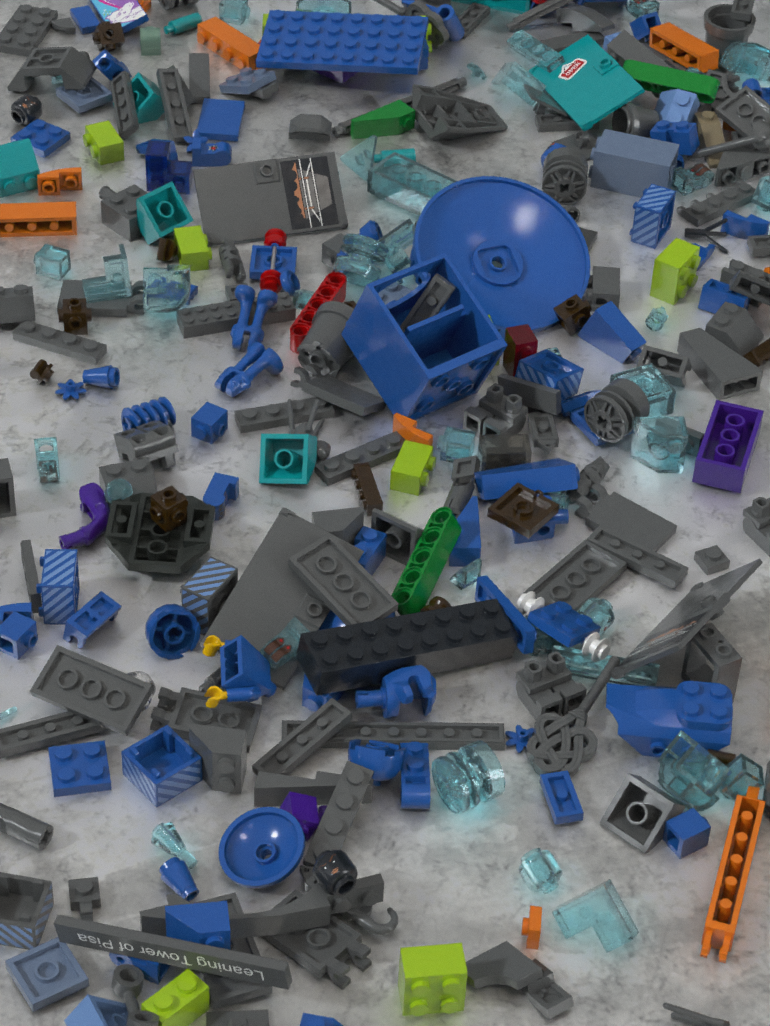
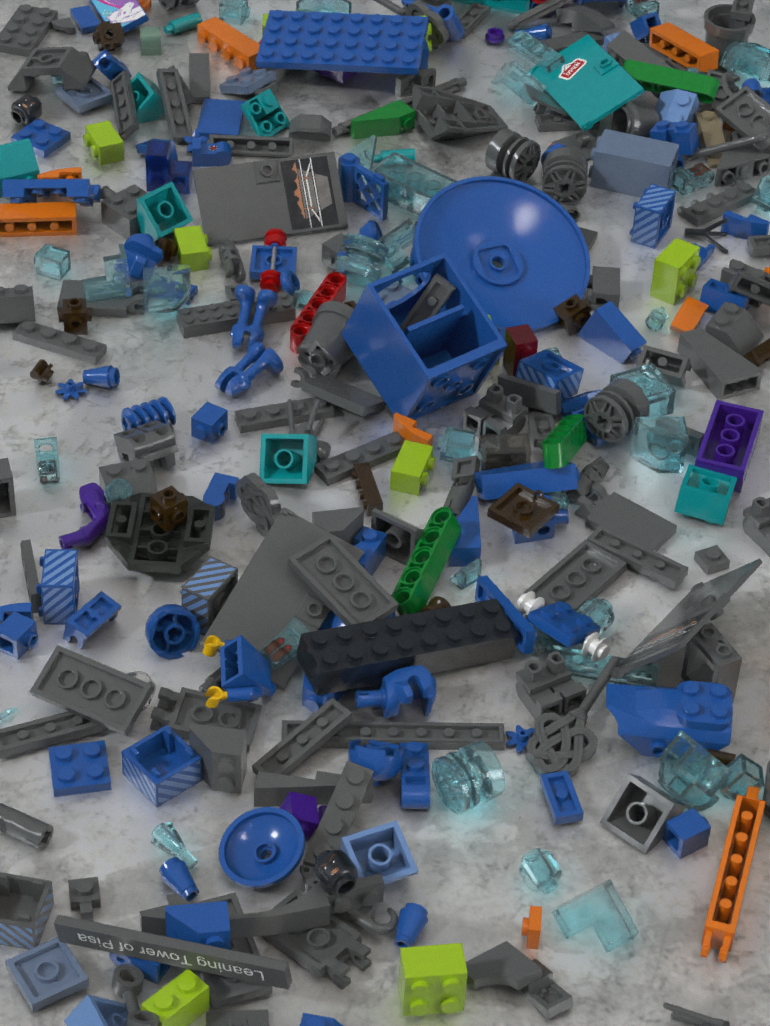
(27, 190): none -> blue piece
(141, 254): none -> blue piece
(257, 145): none -> dark grey slope
(258, 501): none -> dark grey piece
(265, 114): none -> teal slope
(352, 185): none -> blue piece
(380, 851): none -> medium blue slope
(405, 82): none -> dark grey slope
(410, 924): none -> blue cone
(477, 71): clear light blue plant -> none
(494, 36): none -> dark purple plate
(512, 155): none -> dark grey wheel
(540, 32): none -> blue cone
(564, 441): none -> green beam
(689, 315): none -> orange slope
(705, 495): none -> teal slope

